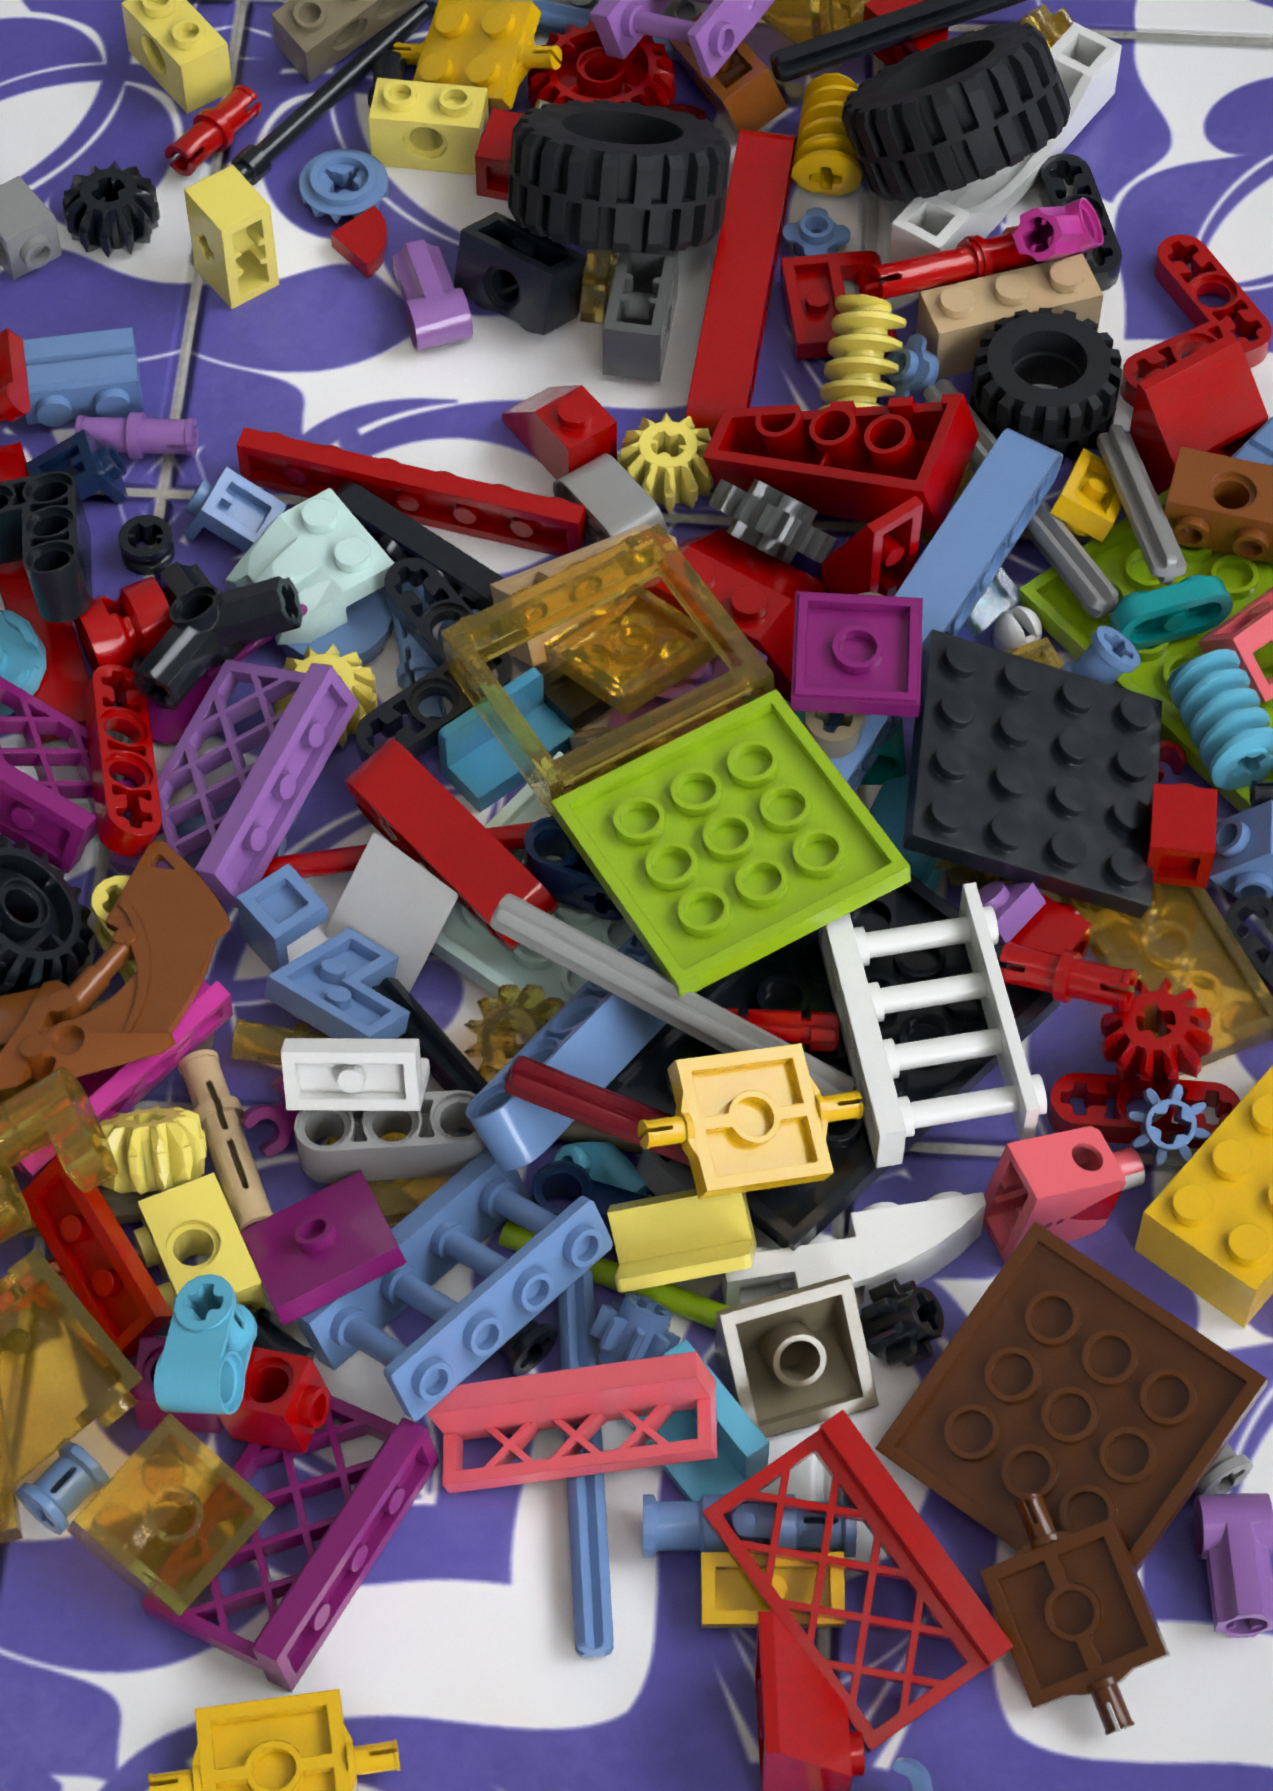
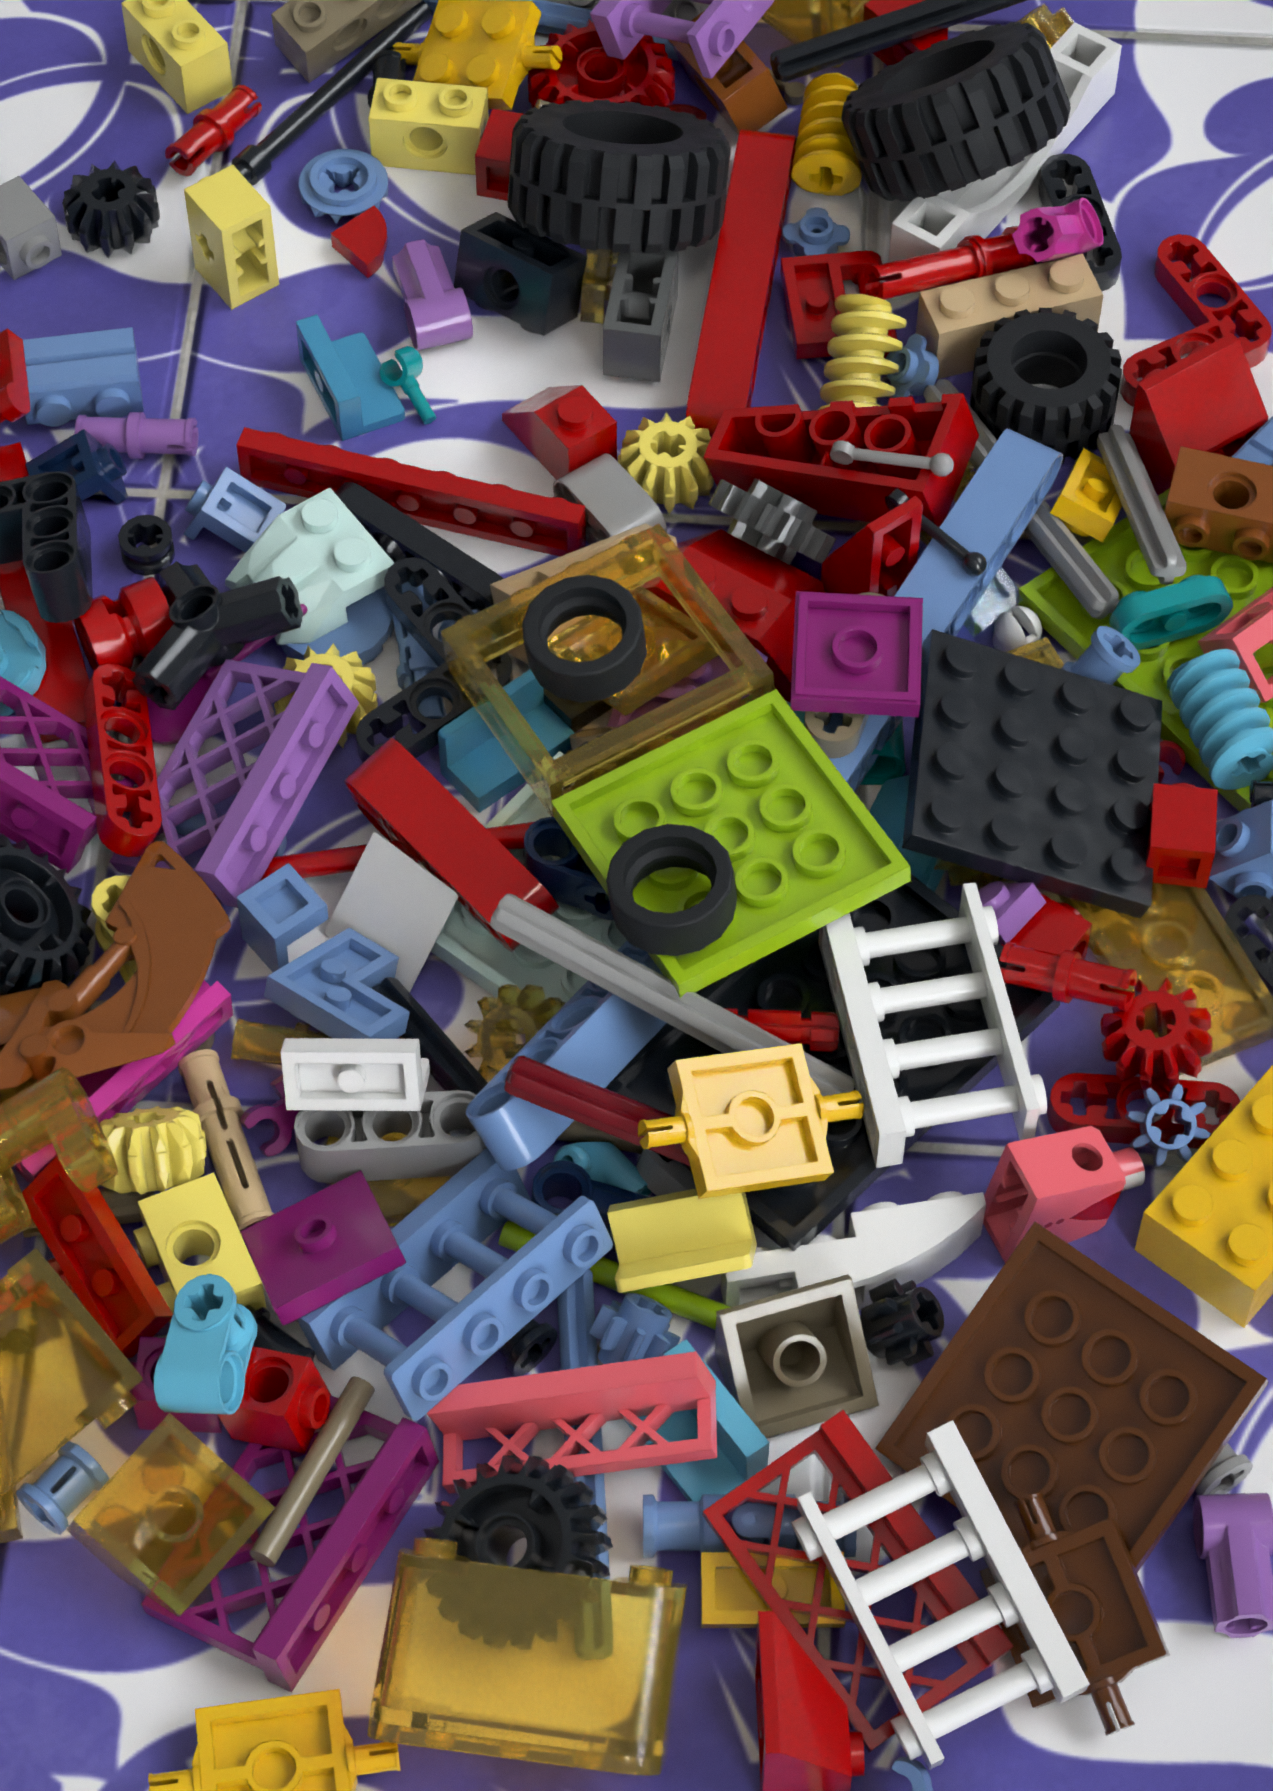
(312, 1472): none -> dark tan bar
(347, 380): none -> dark azure panel
(406, 378): none -> teal hand
(529, 1662): none -> clear yellow windscreen
(530, 1505): none -> black gear
(577, 598): none -> black tyre
(667, 848): none -> black tyre
(845, 453): none -> light grey hinge
(973, 562): none -> black hinge
(1011, 1600): none -> white fence

